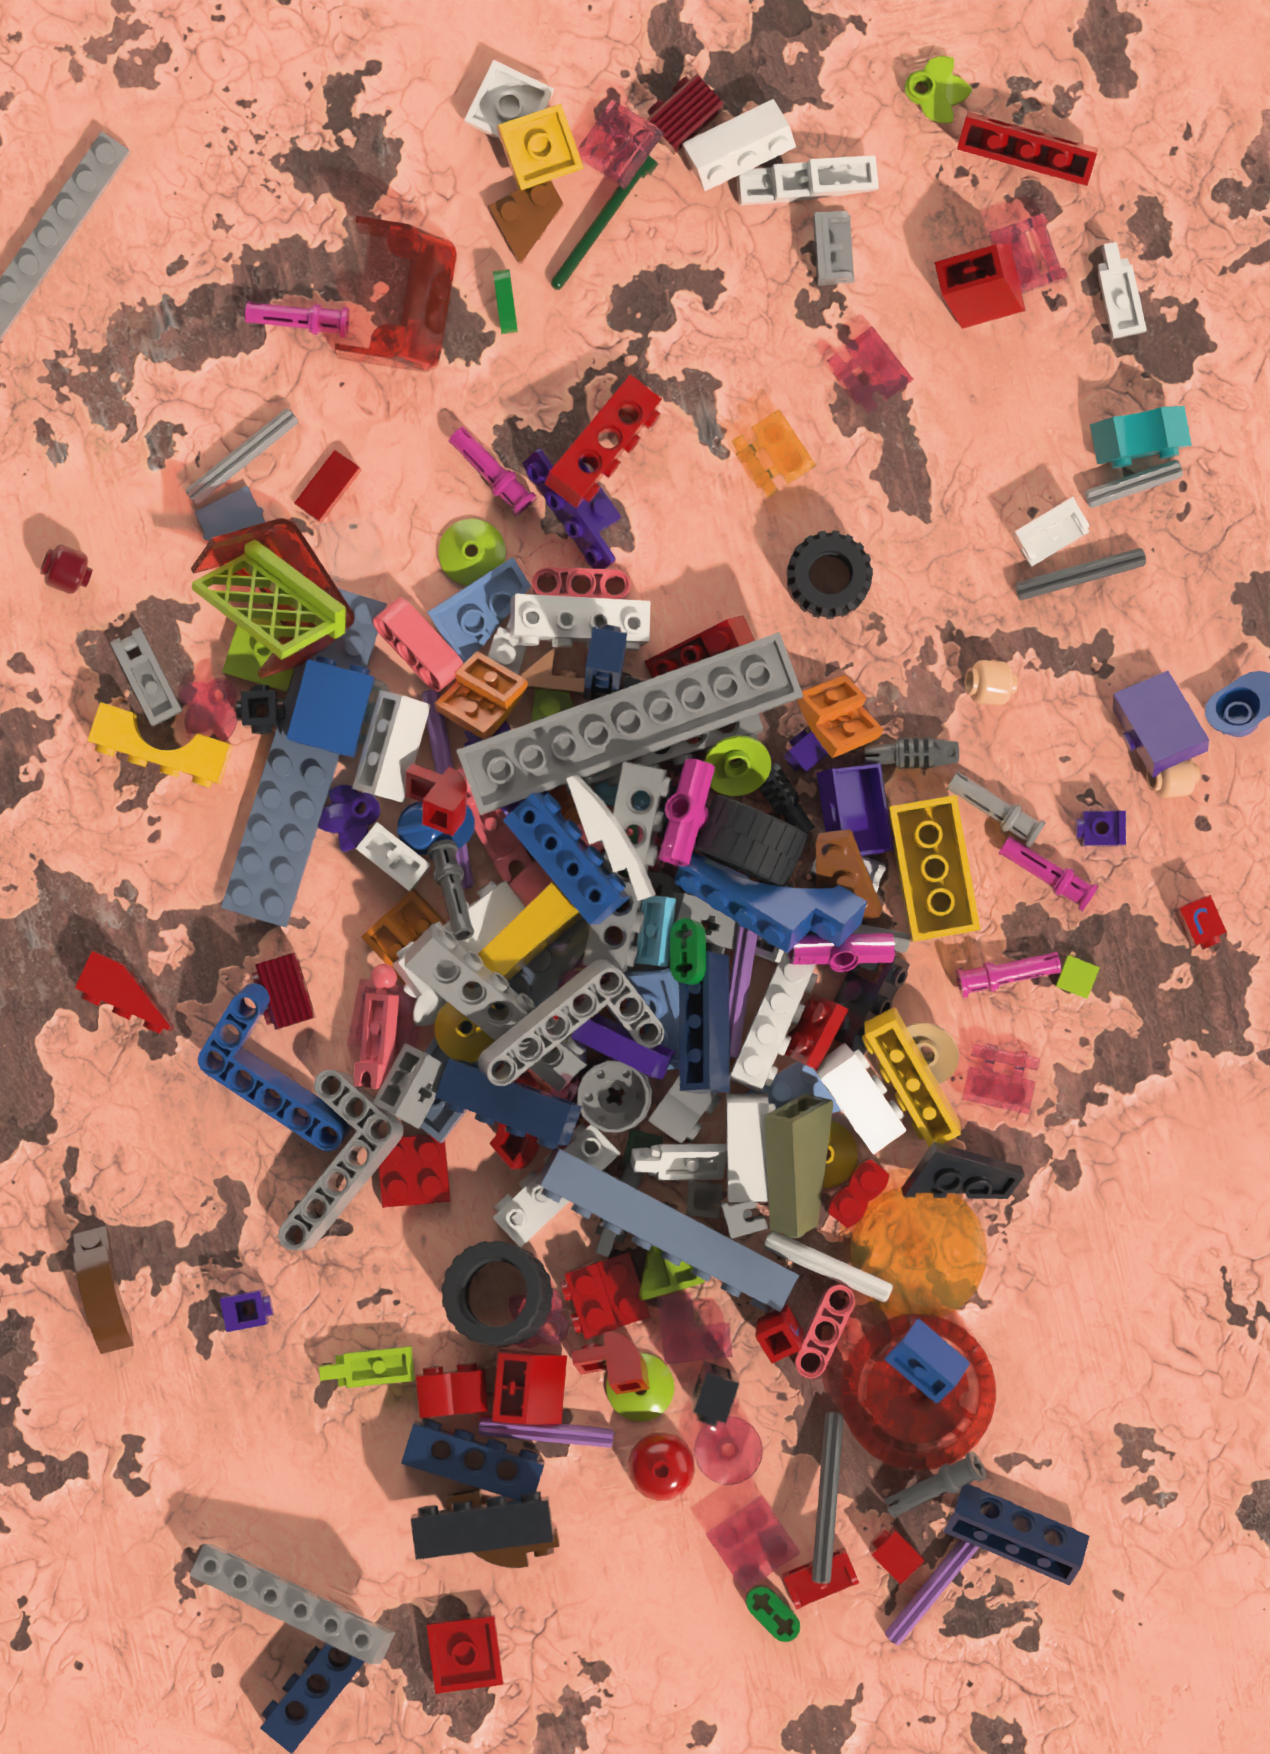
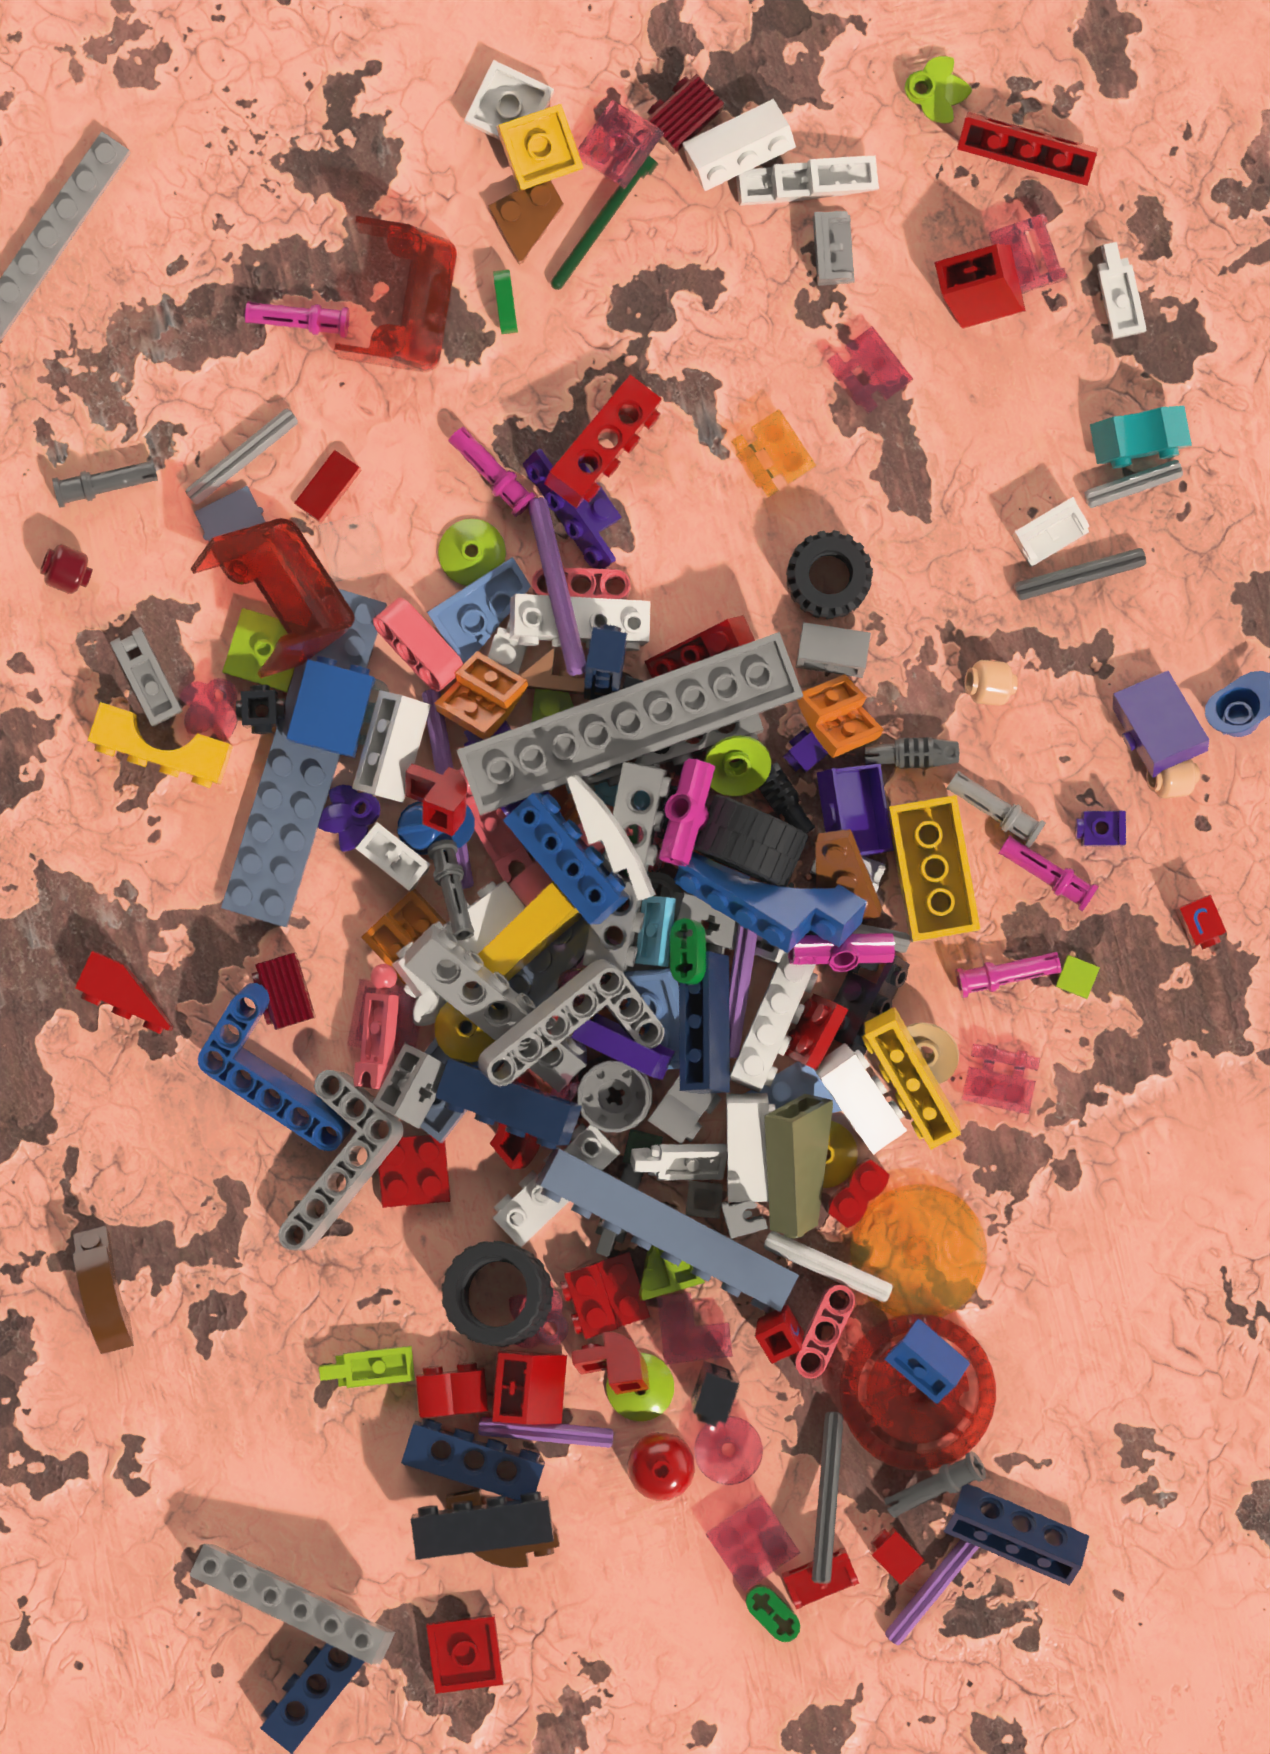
(88, 486): none -> dark grey pin
(233, 1312): dark purple brick -> none
(288, 588): lime fence -> none
(557, 586): none -> medium lavender axle
(833, 650): none -> light grey hinge
(959, 1171): black wing -> none

